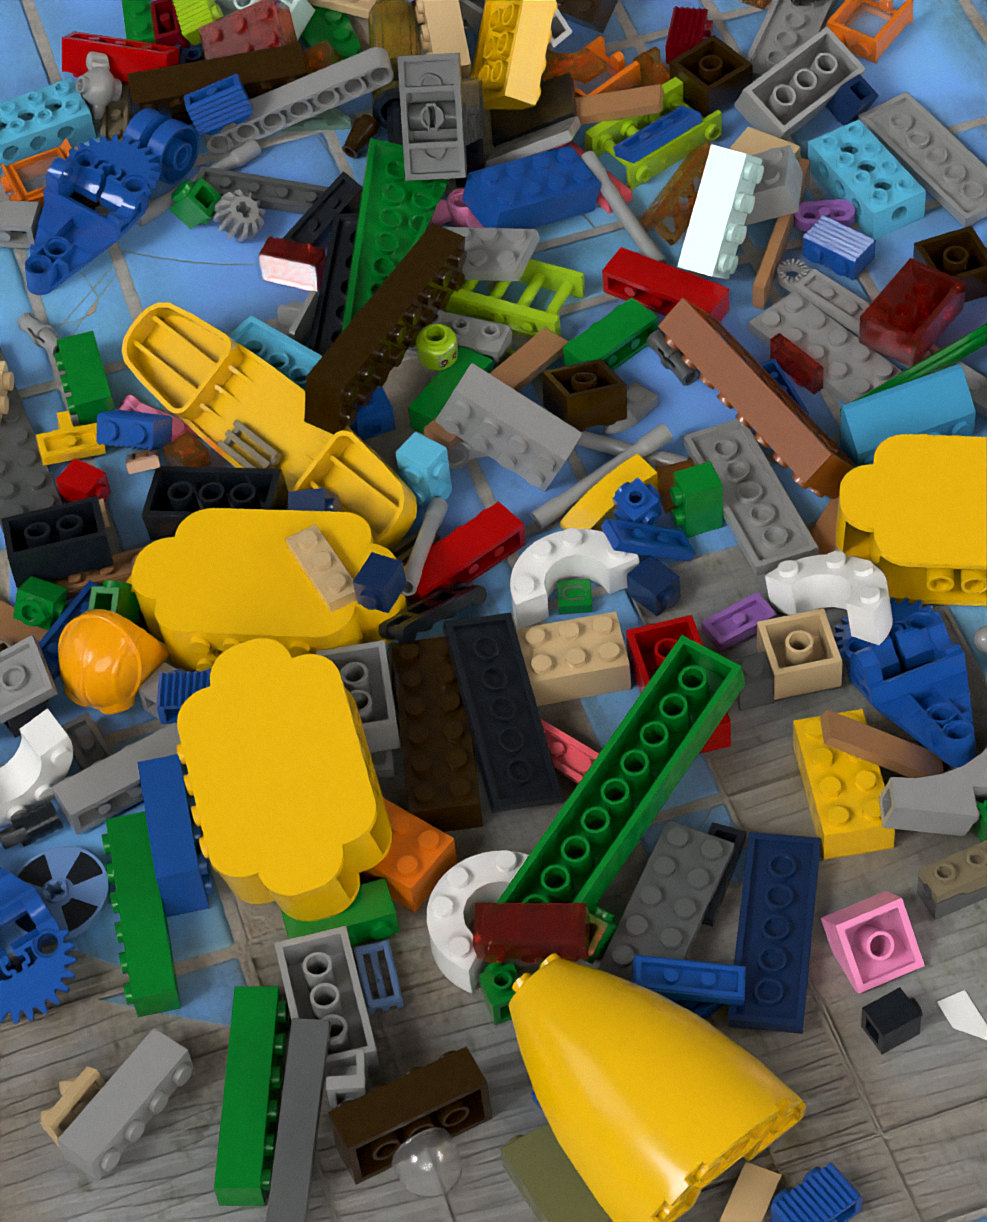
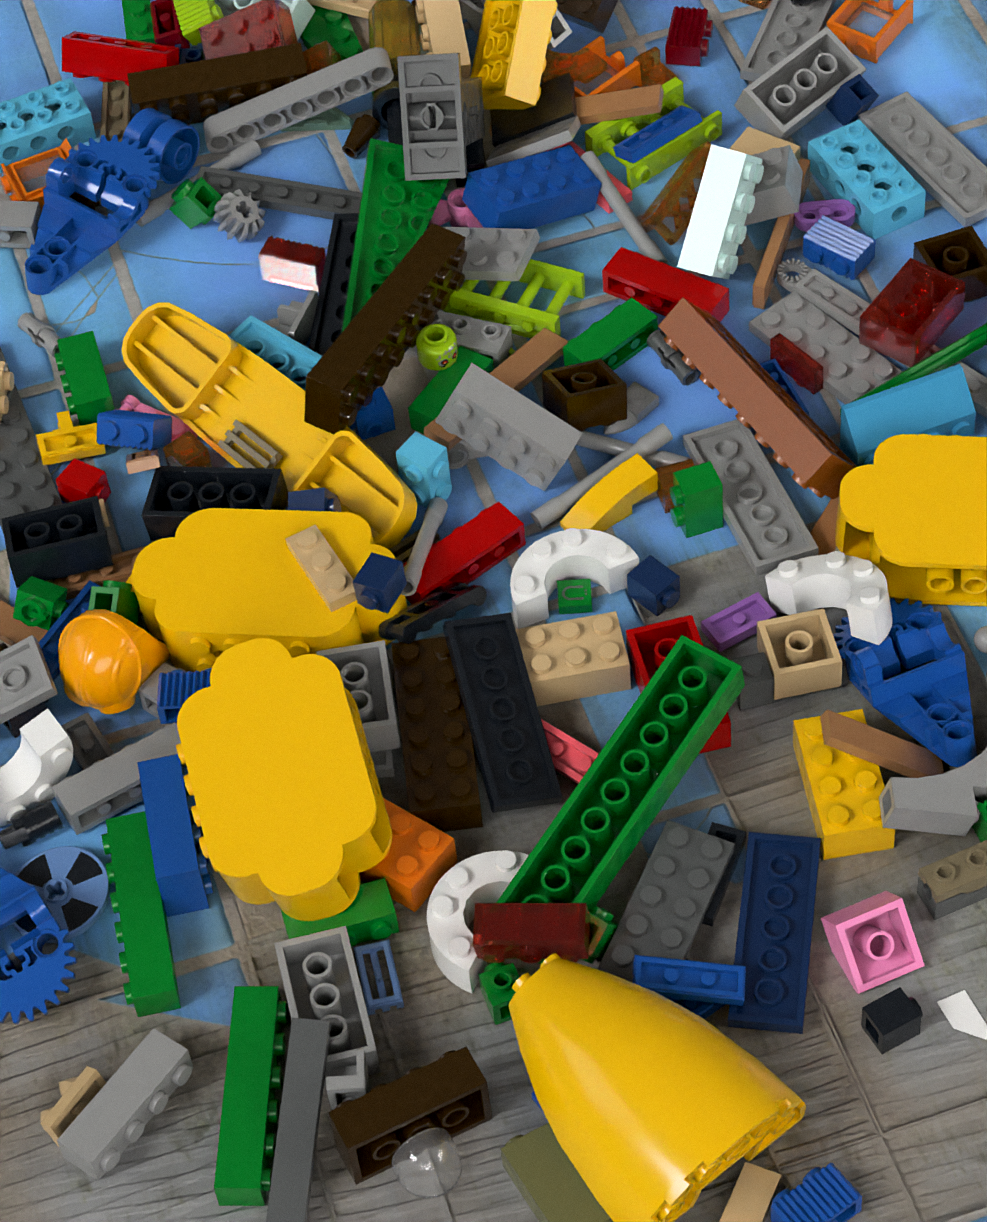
(98, 84): light grey piece -> none
(218, 105): blue brick -> none
(318, 220): black plate -> none
(628, 505): blue brick -> none
(648, 540): blue tile -> none
(711, 75): dark brown brick -> none

